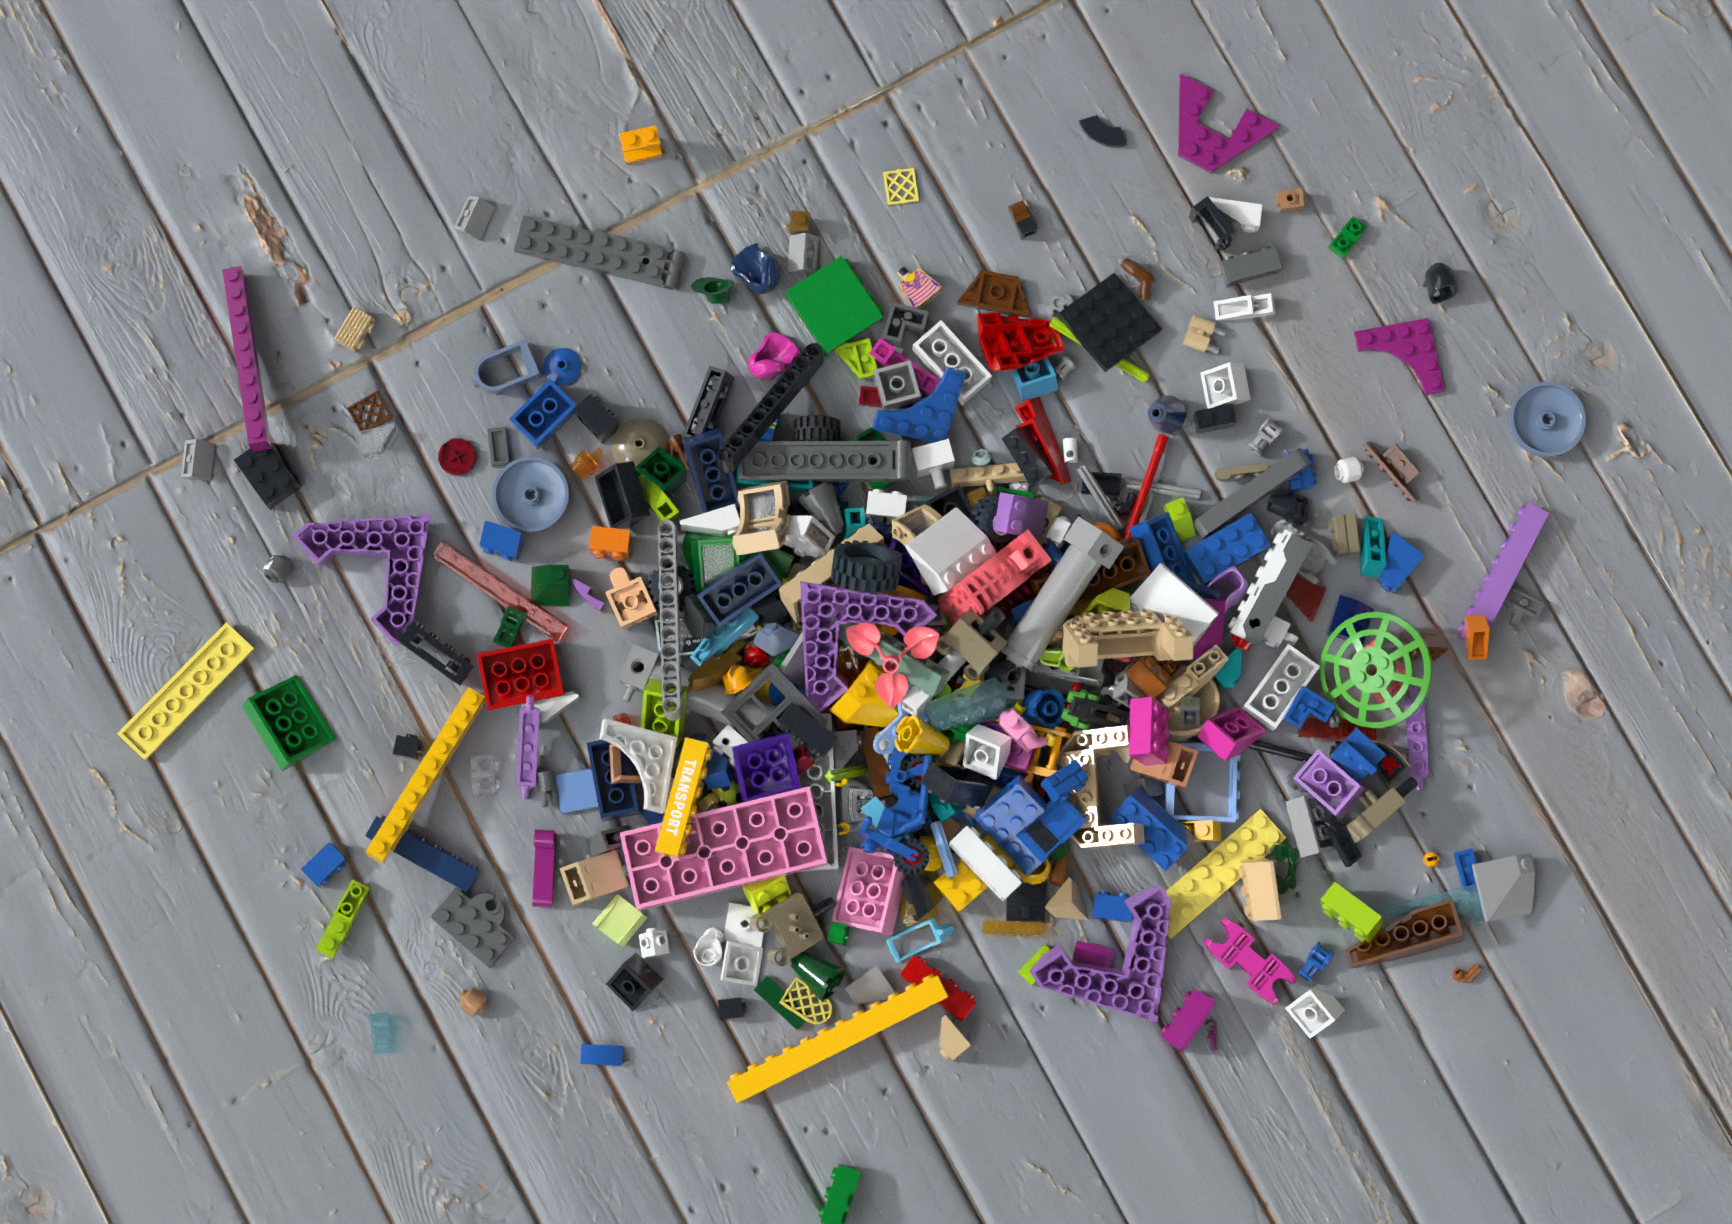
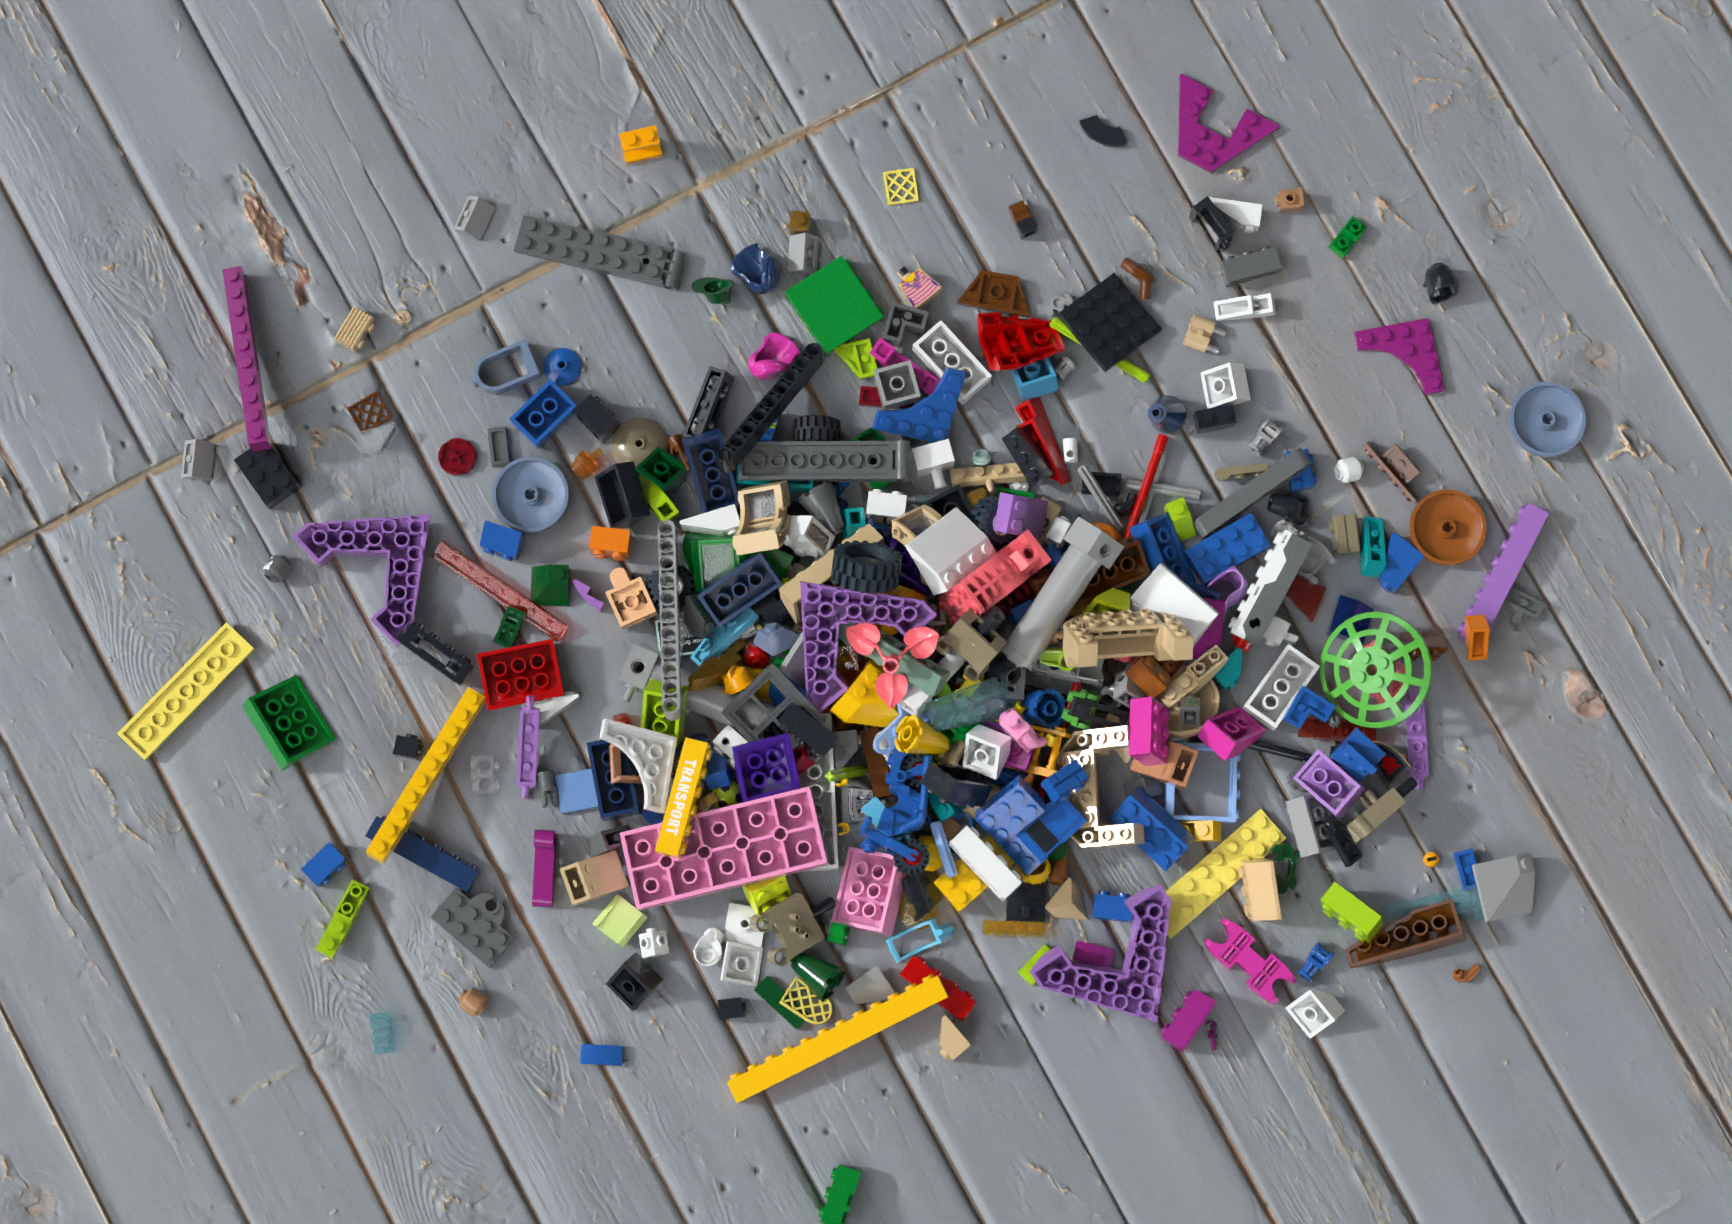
(1447, 527): none -> dark orange dish

